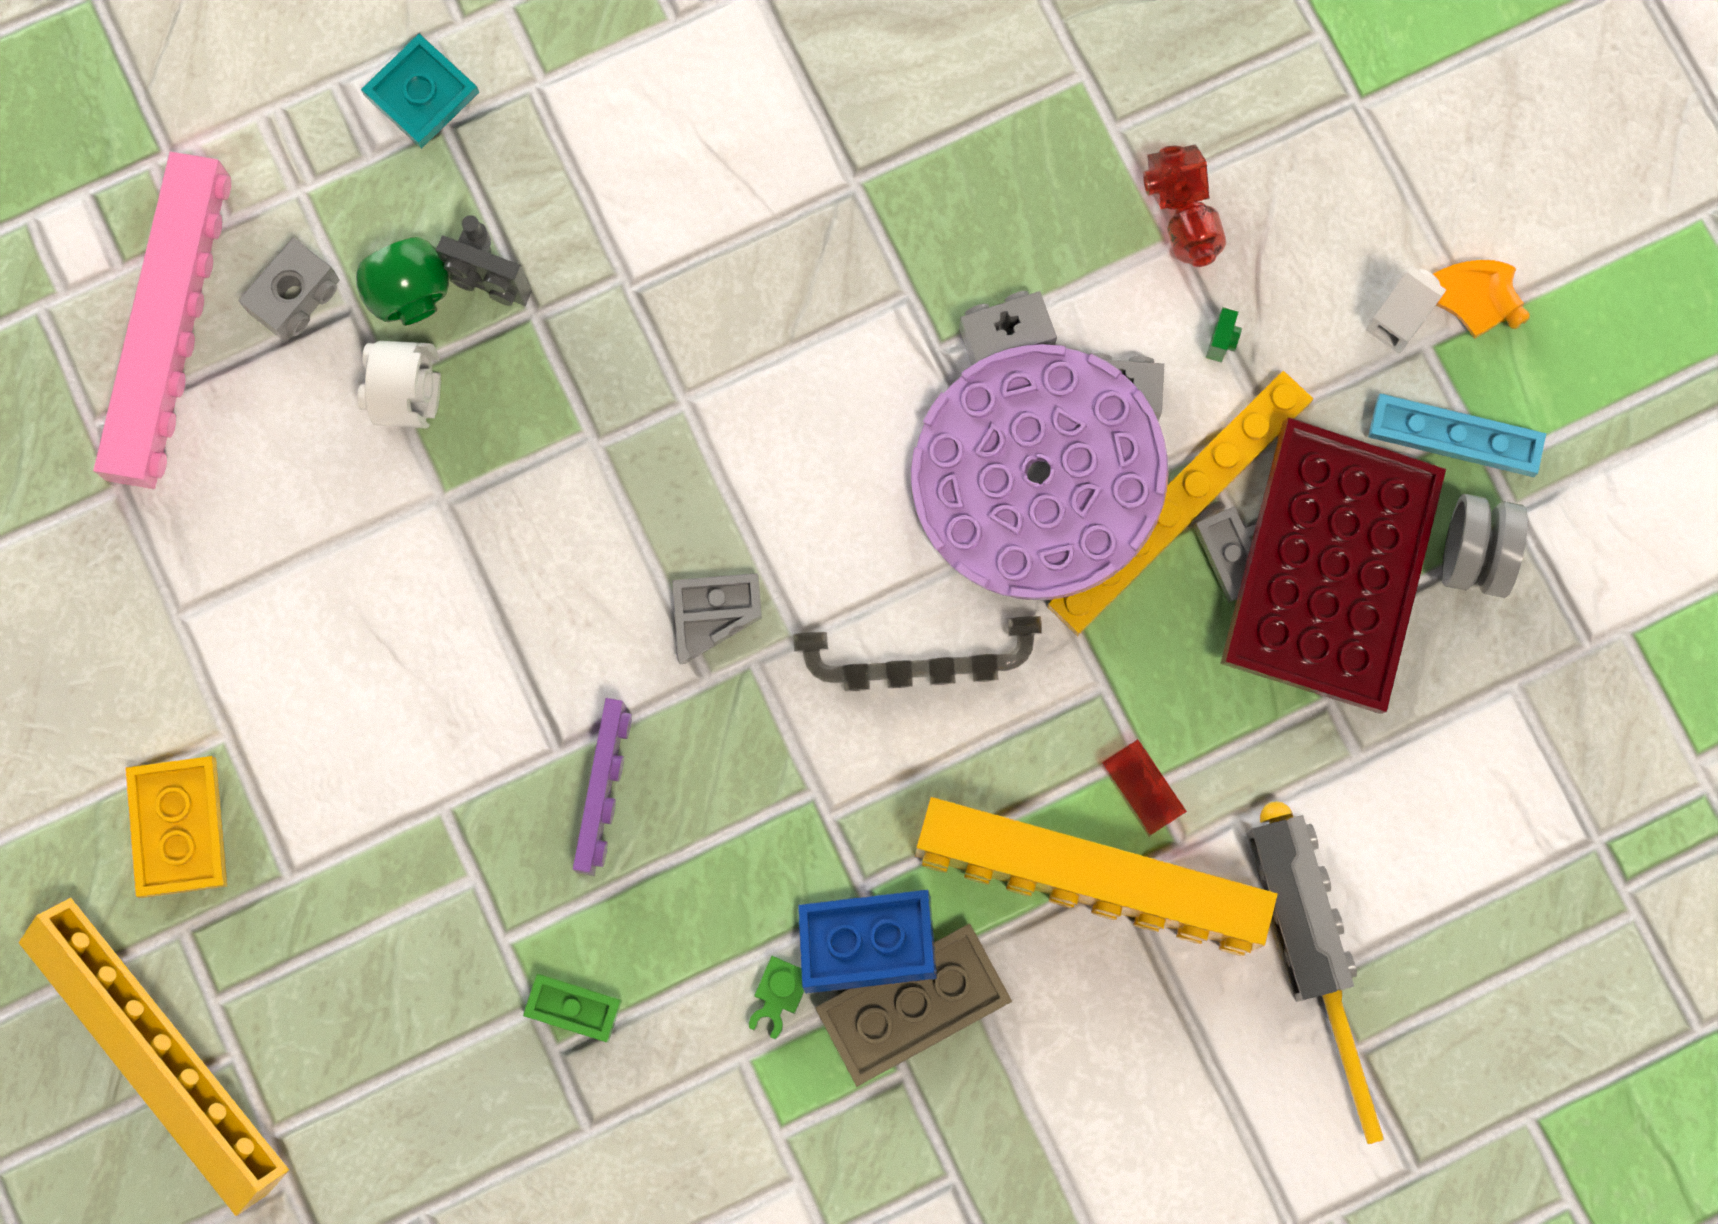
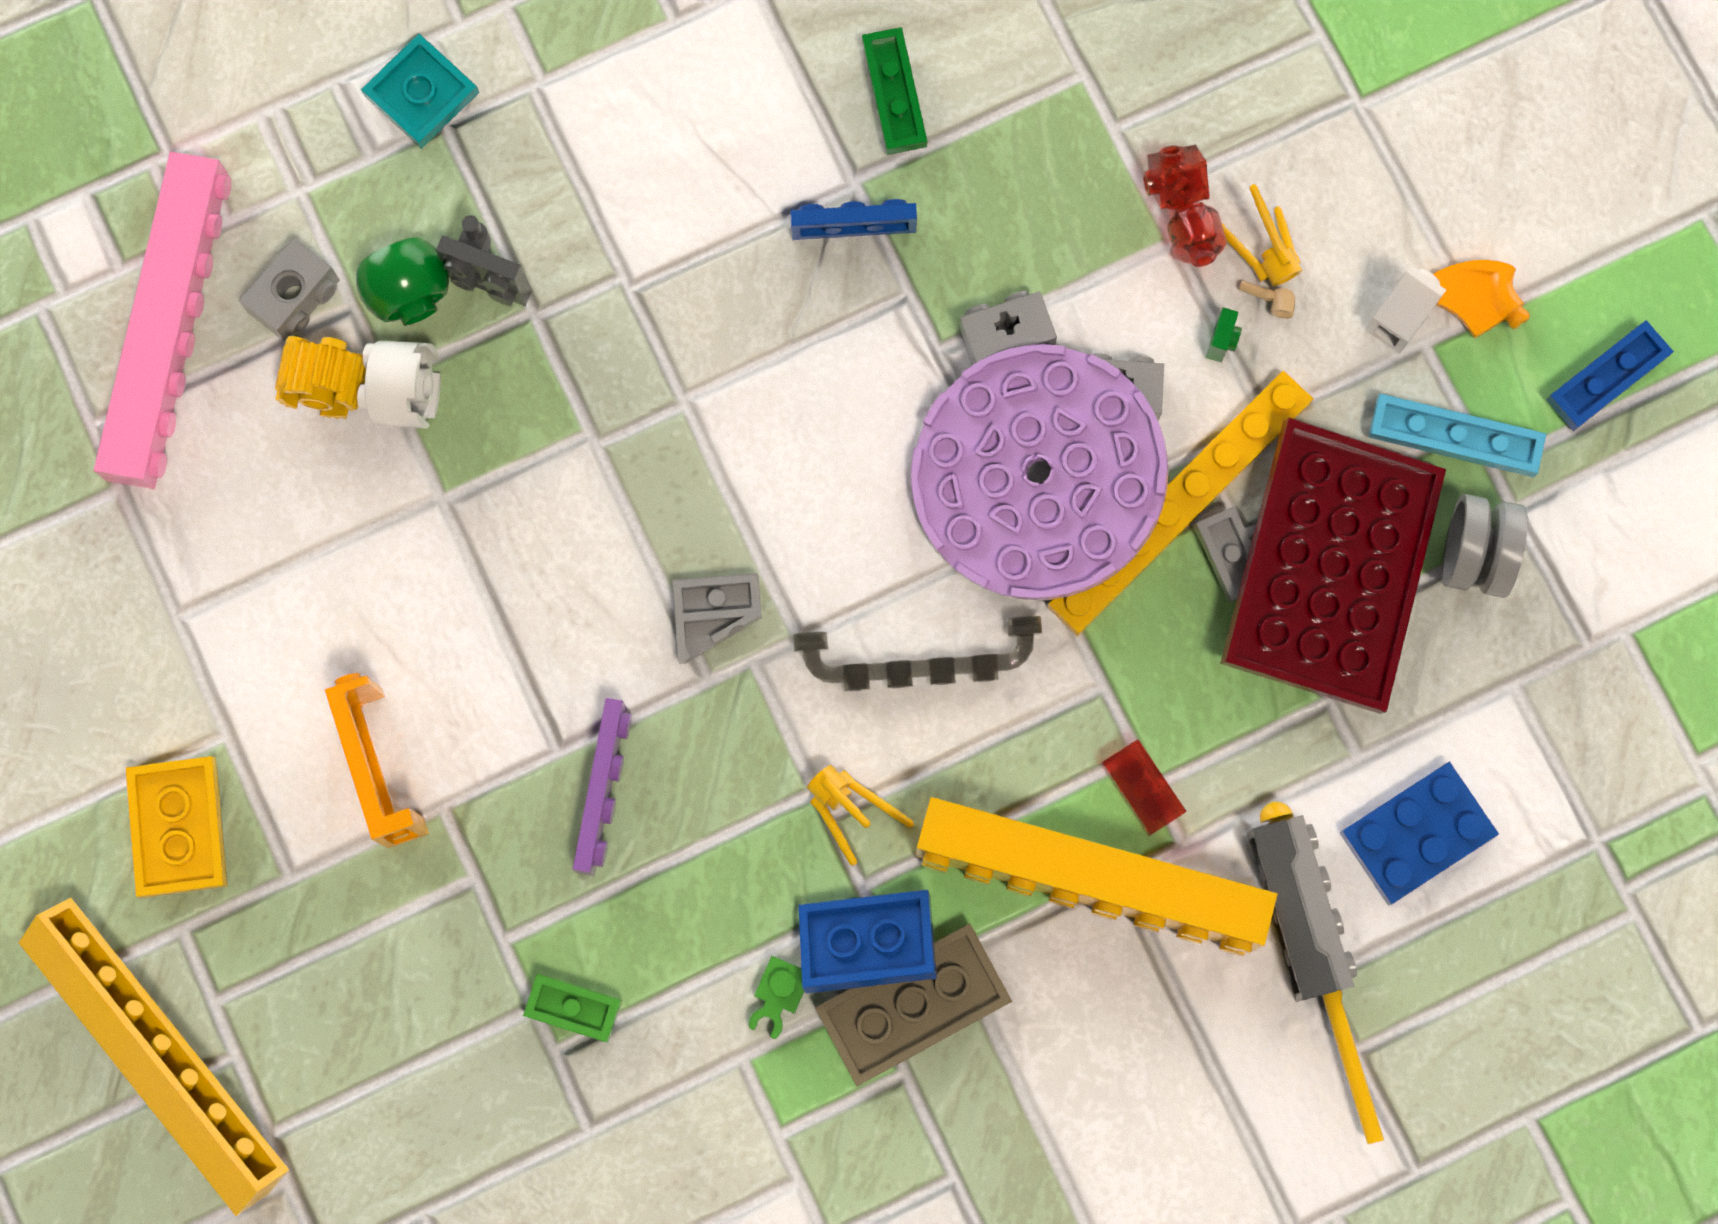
(320, 376): none -> yellow brick
(346, 707): none -> light orange panel
(832, 790): none -> yellow plant
(853, 220): none -> blue plate
(894, 91): none -> green plate
(1281, 260): none -> yellow plant
(1282, 299): none -> tan hand
(1419, 833): none -> blue plate
(1609, 375): none -> blue plate

